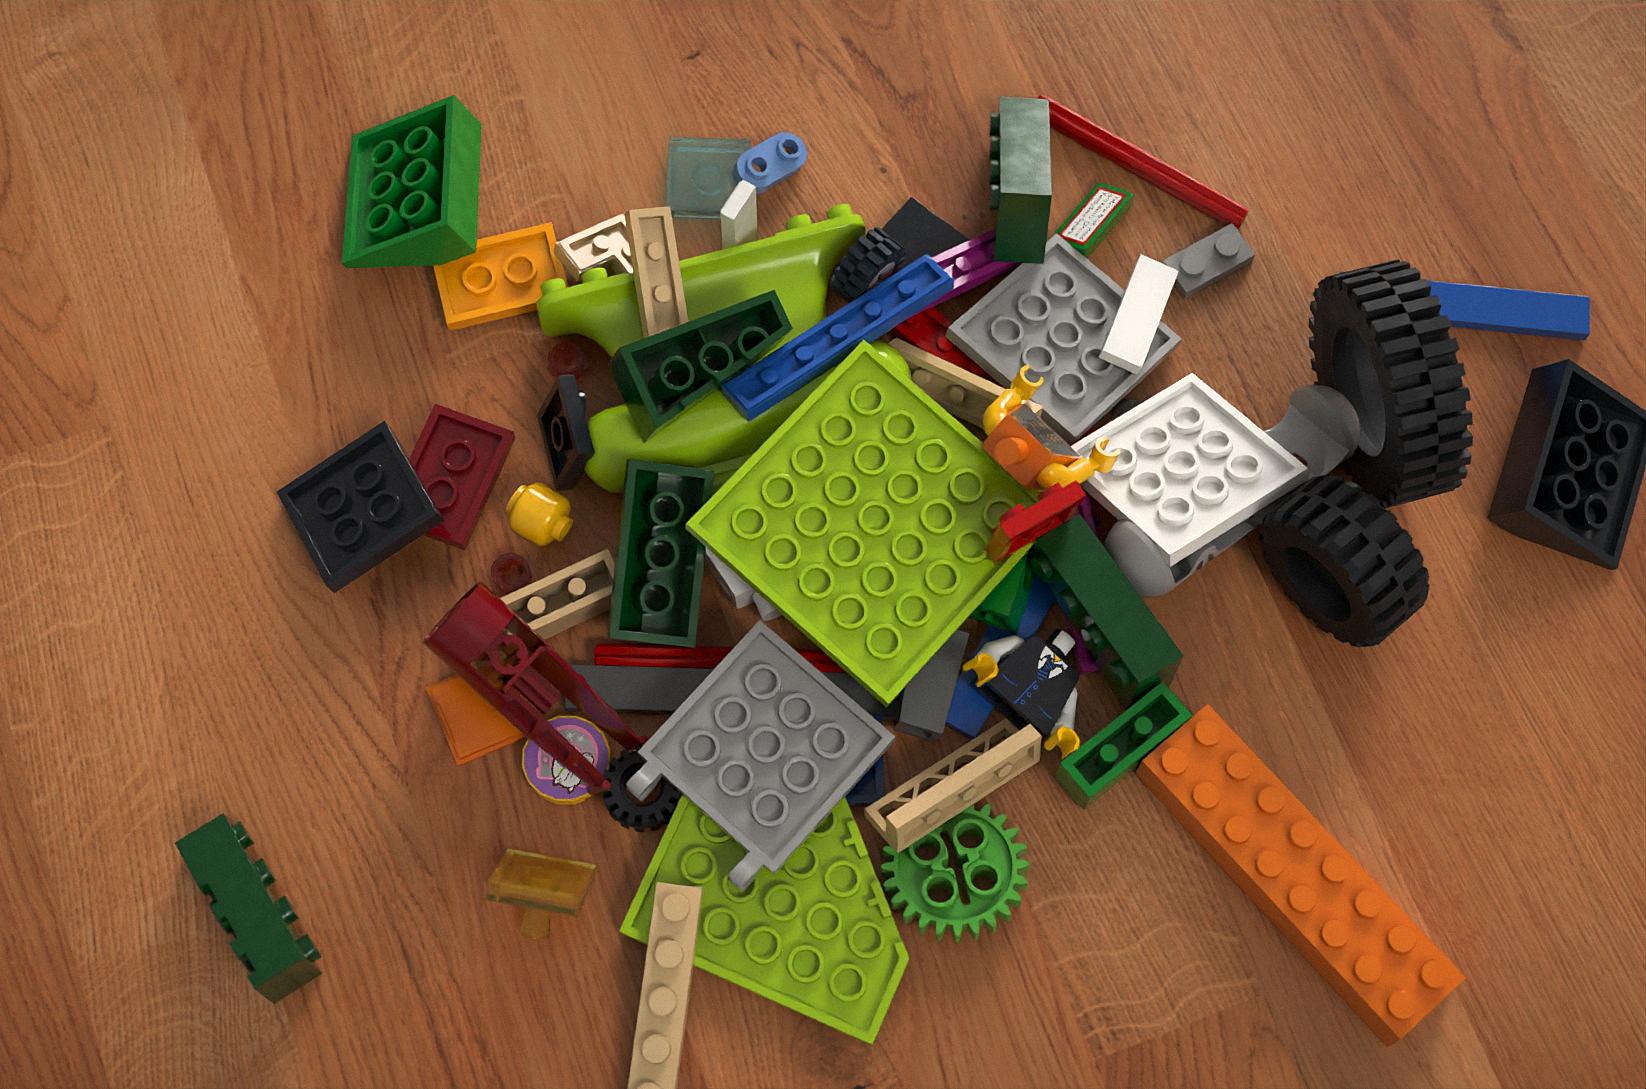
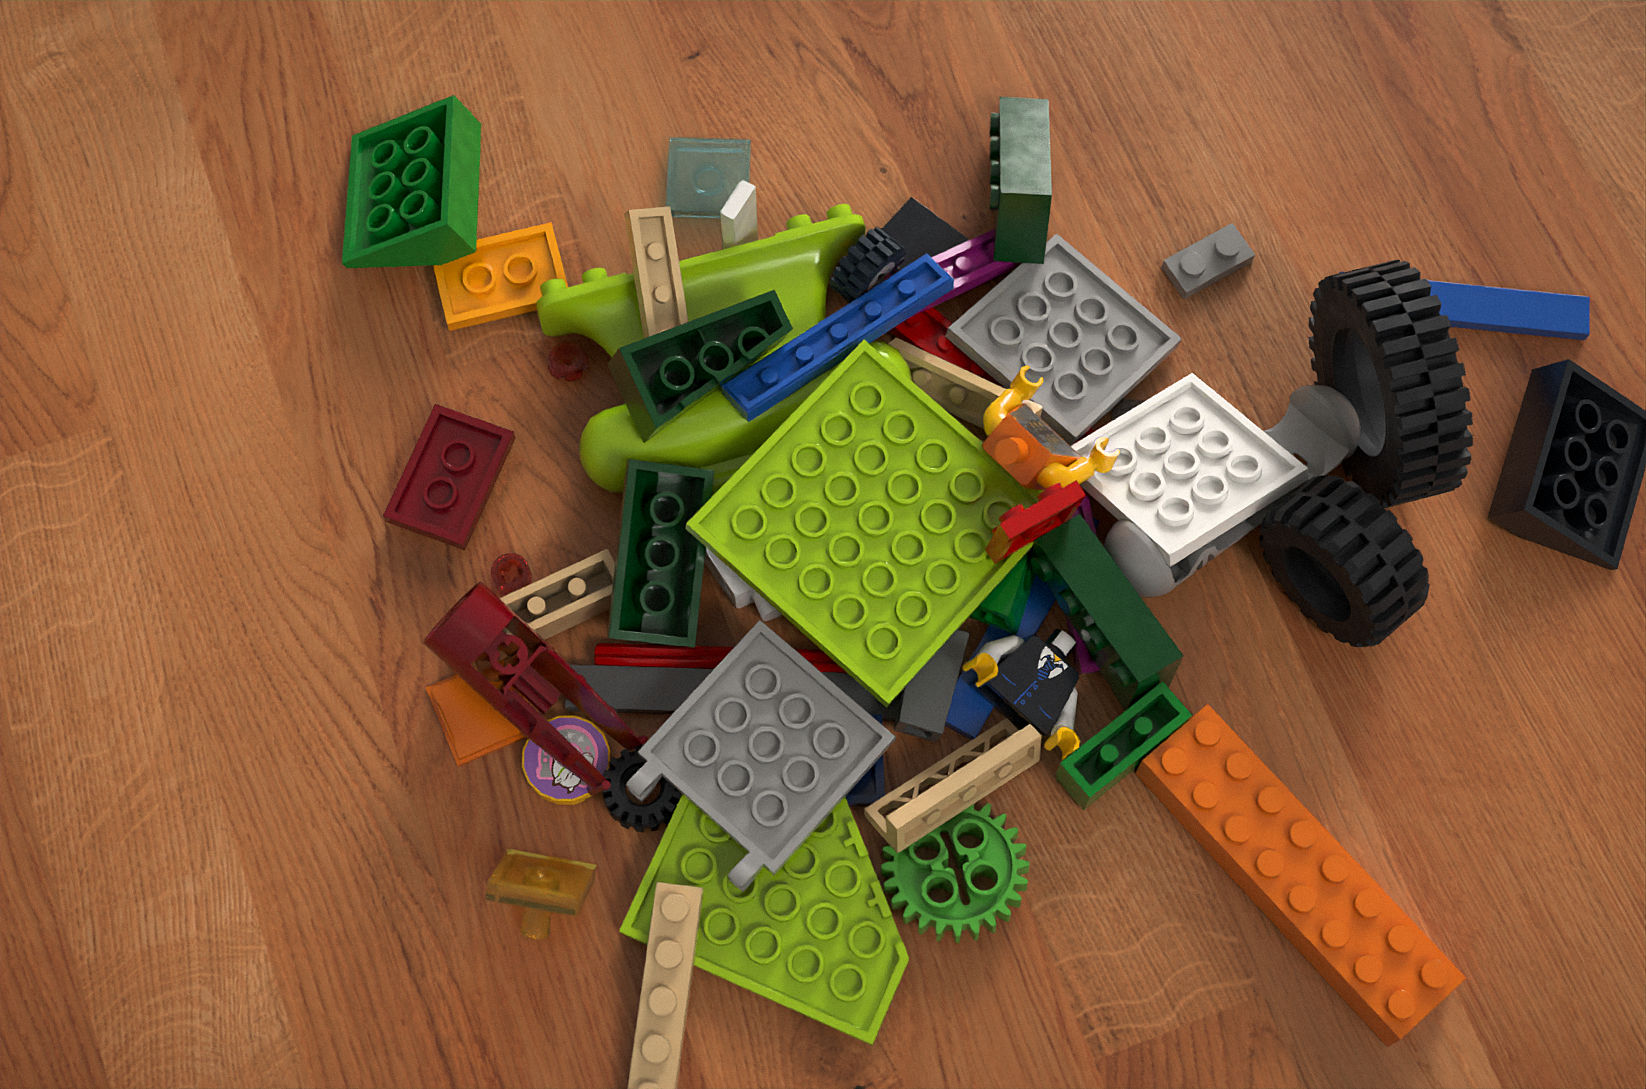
(249, 908): dark green wedge -> none
(359, 506): black plate -> none
(539, 514): yellow head -> none
(565, 432): black plate -> none
(597, 247): tan tile -> none
(772, 160): medium blue plate -> none
(1095, 217): slope -> none
(1138, 314): white tile -> none
(1145, 165): red axle -> none

